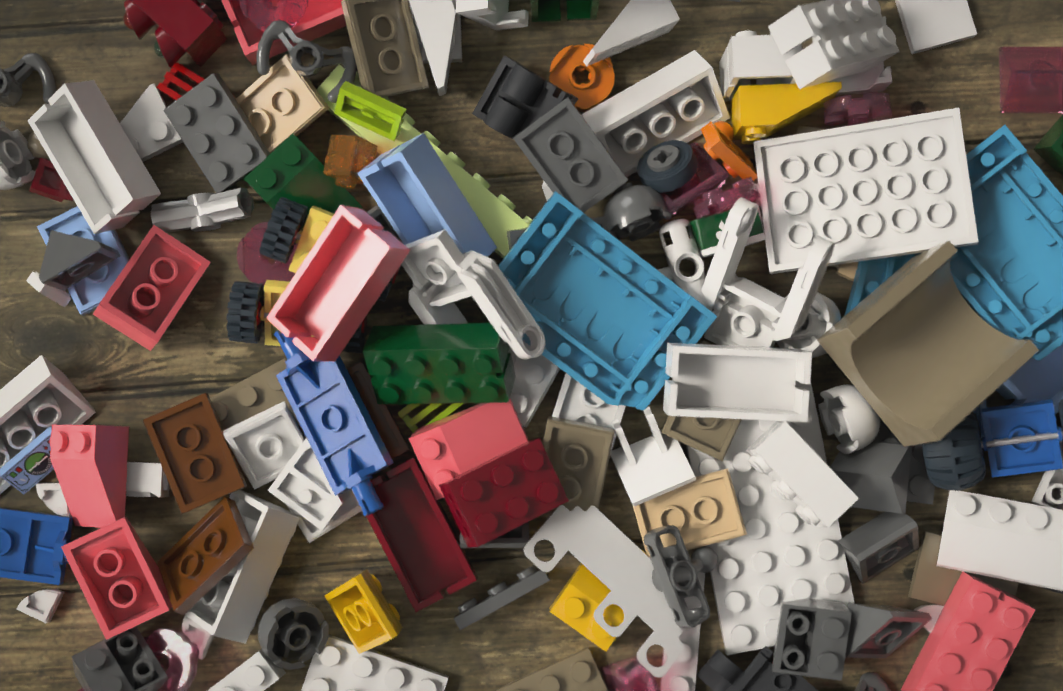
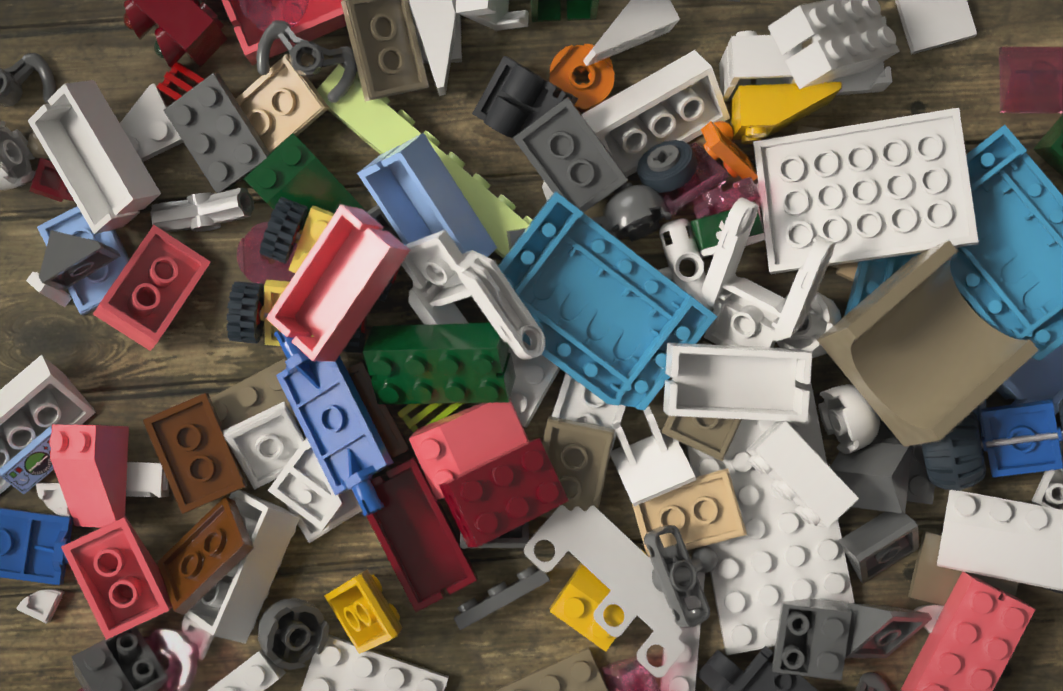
(347, 157): clear orange brick -> none
(371, 106): lime tile -> none
(857, 110): clear pink plate -> none

